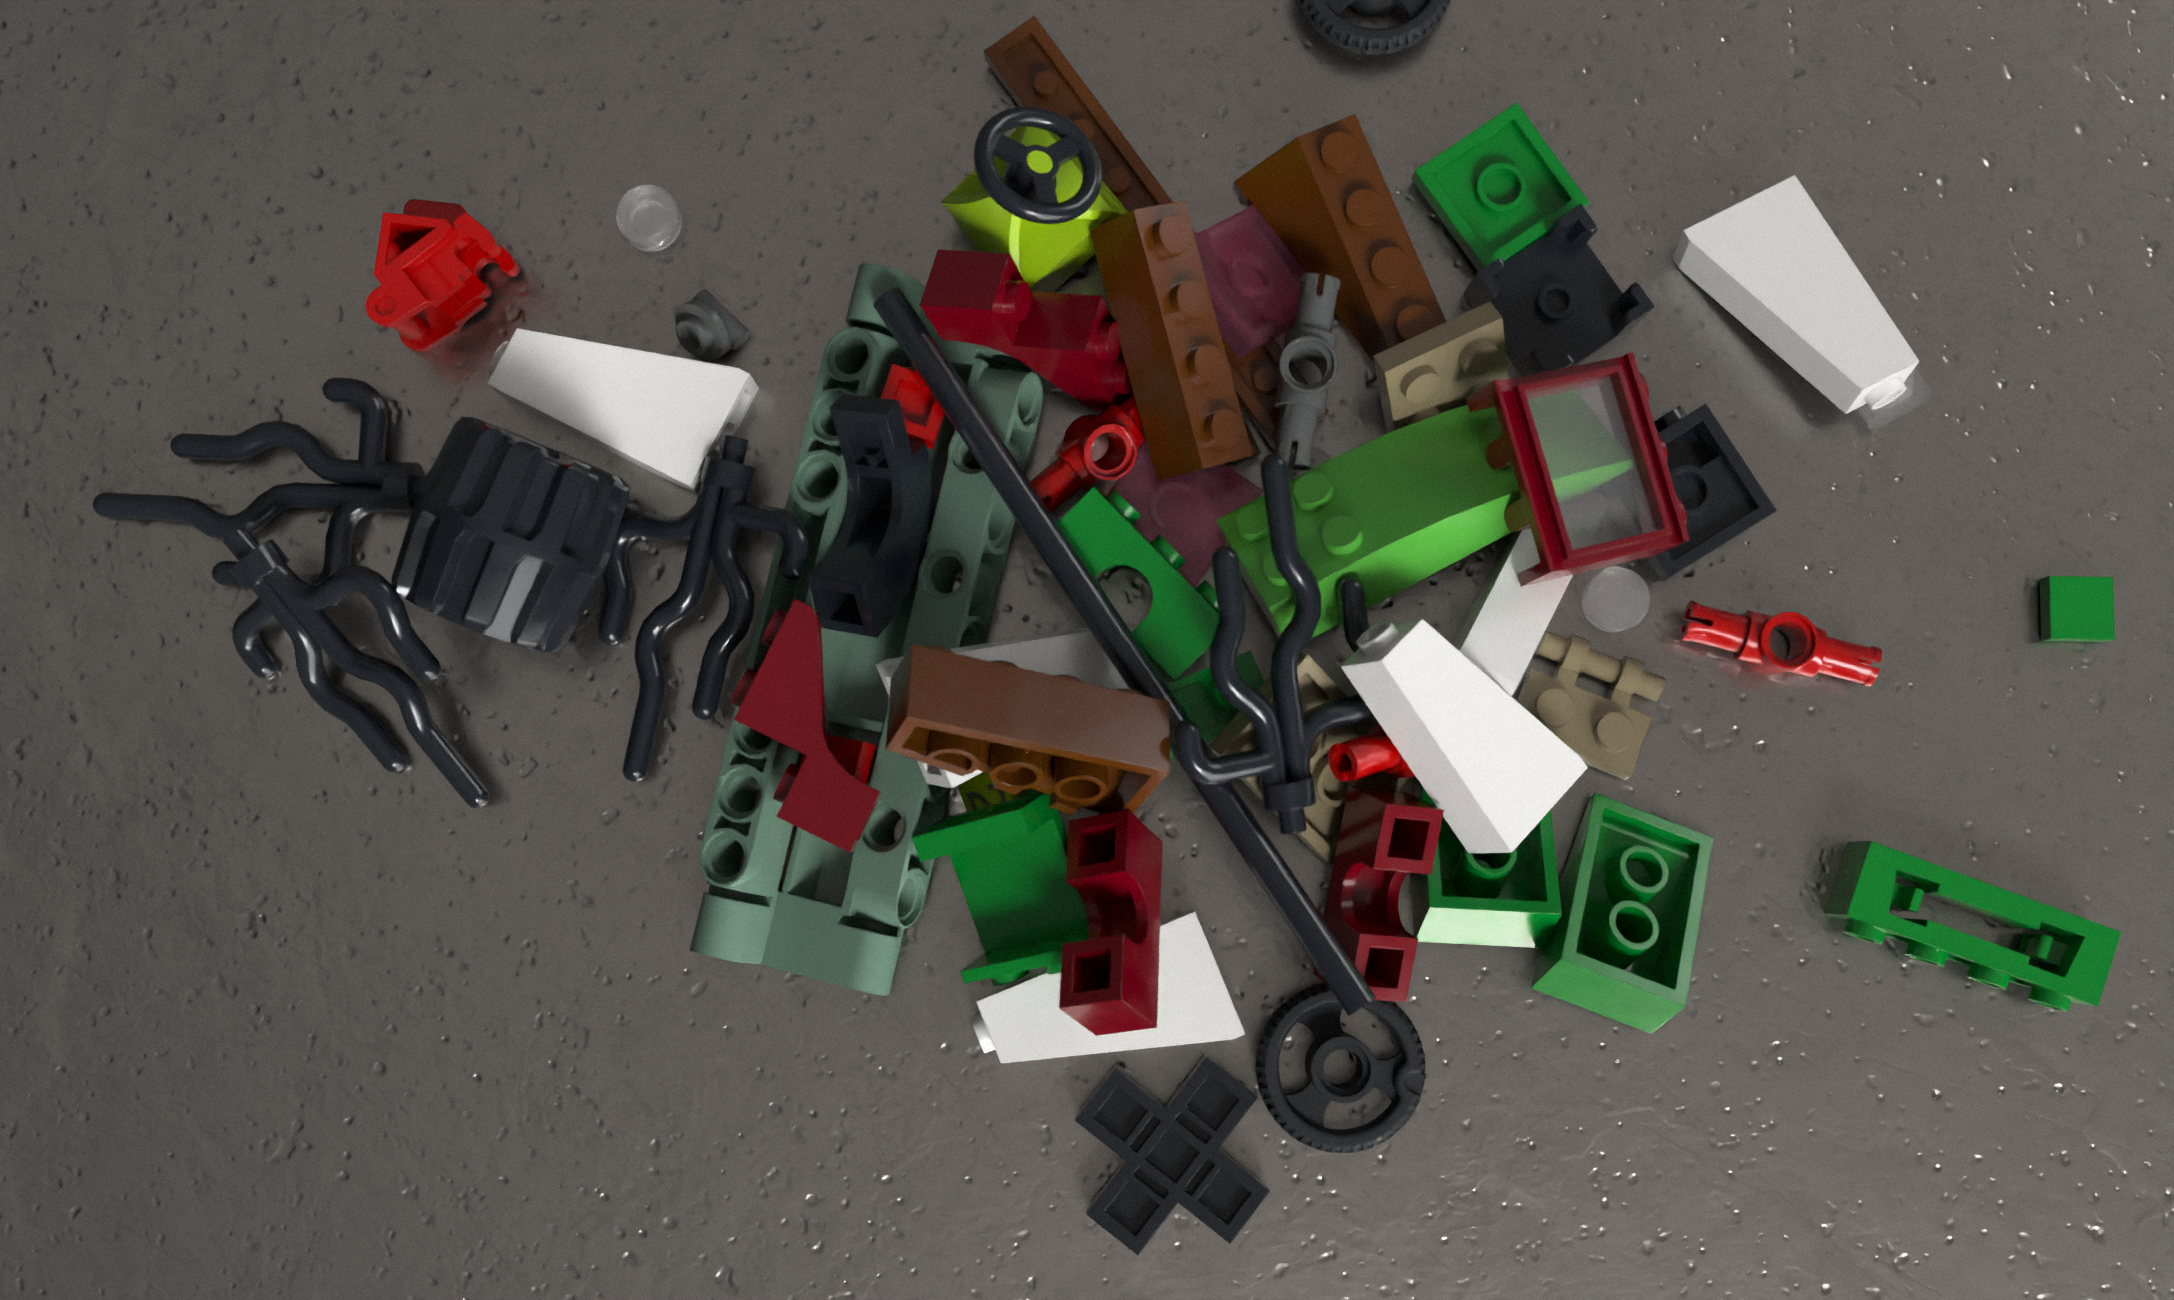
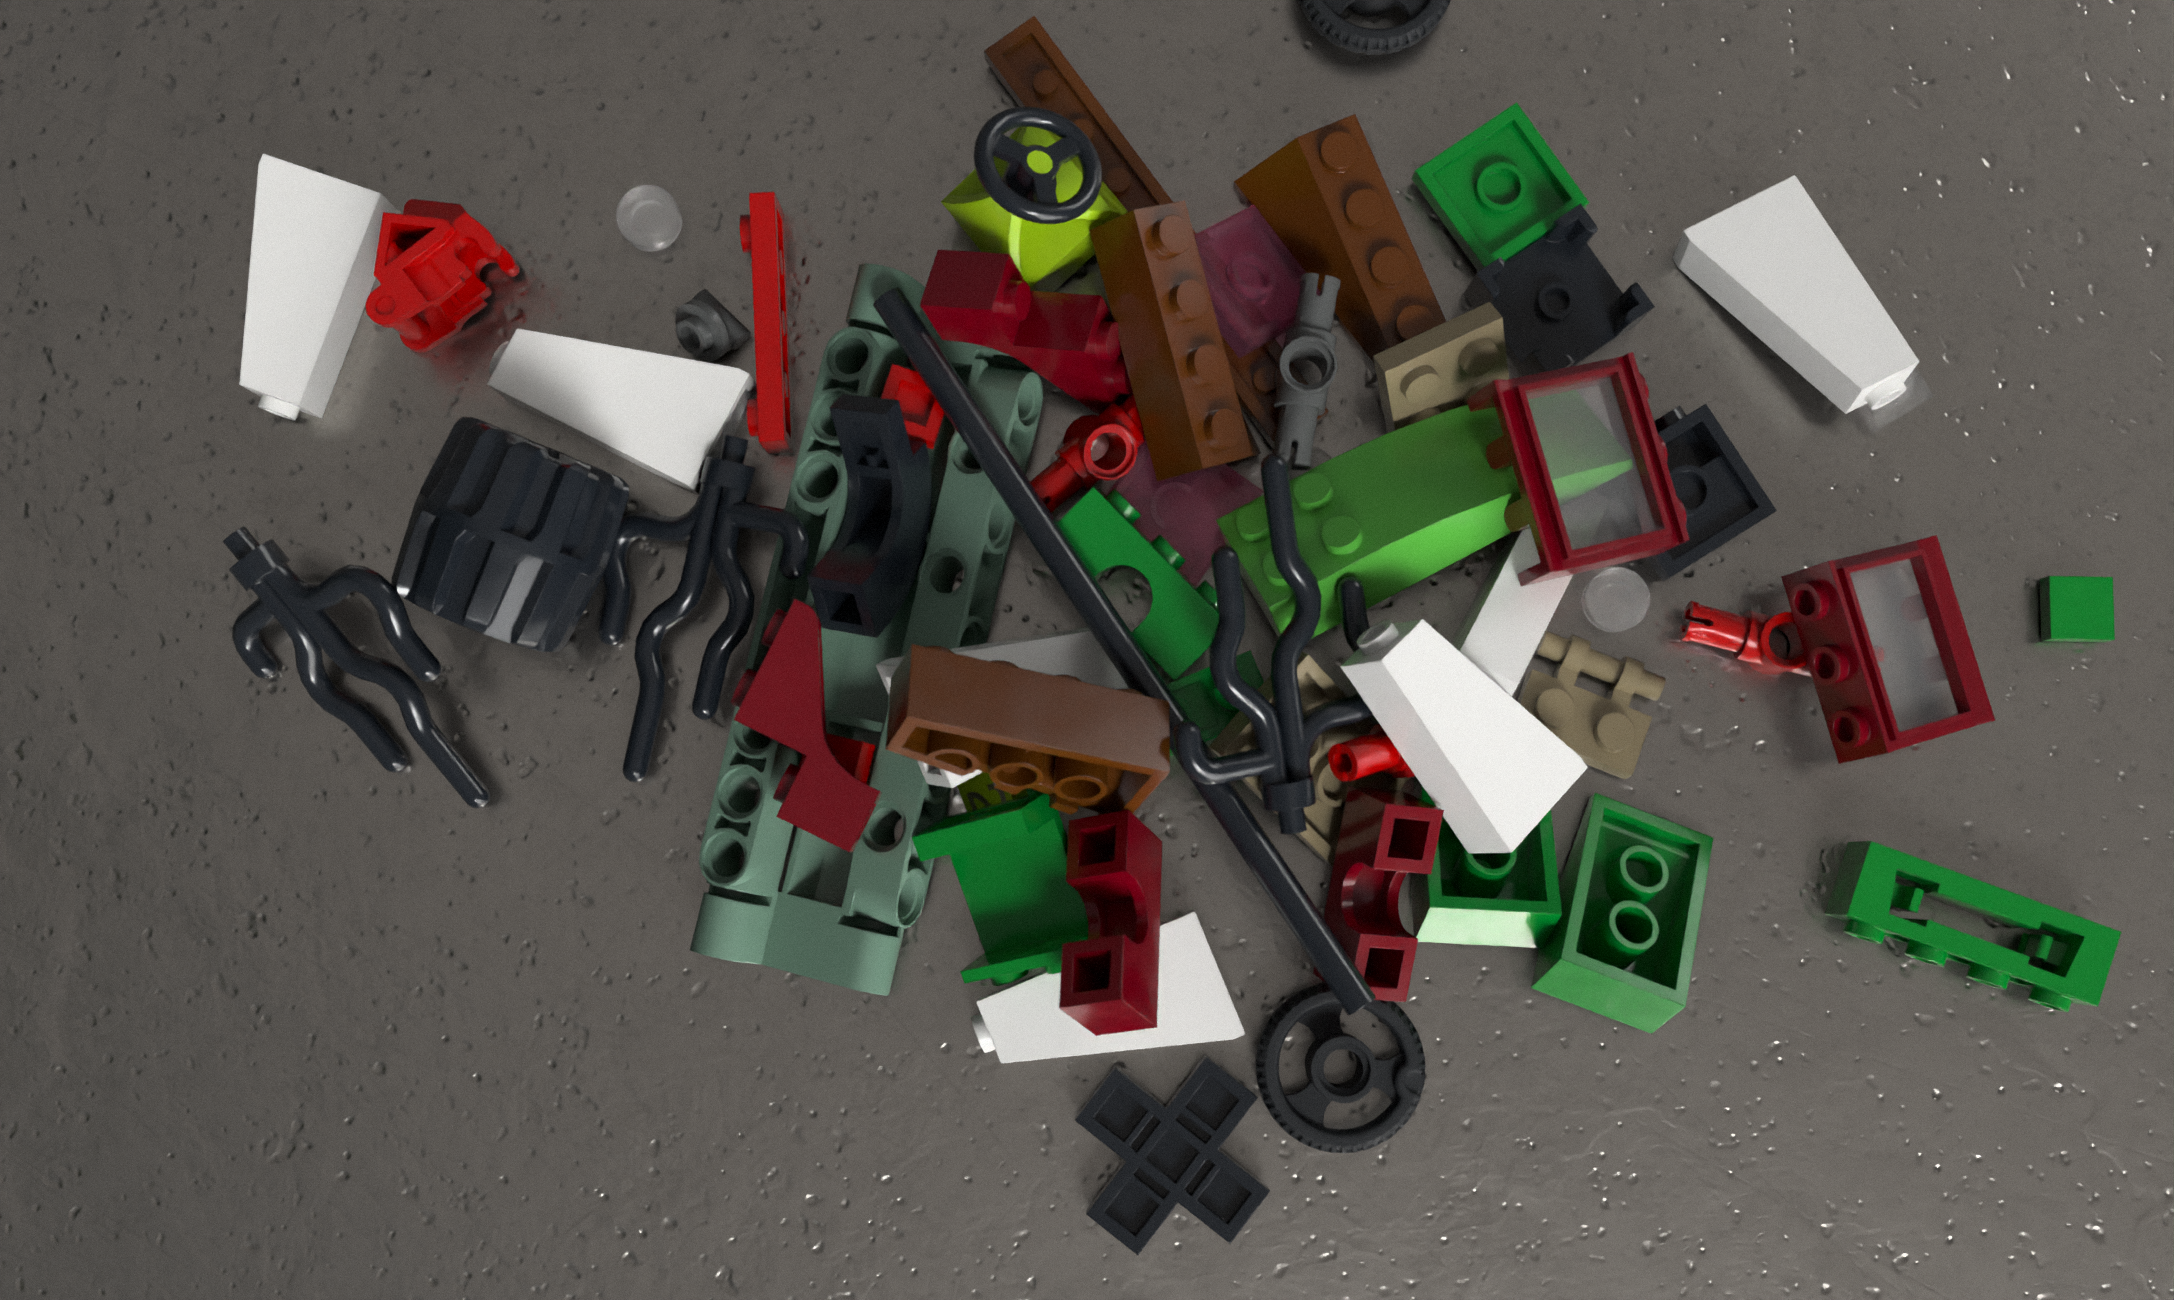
(306, 283): none -> white slope
(363, 484): black plant -> none
(763, 236): none -> red plate
(1887, 649): none -> dark red window

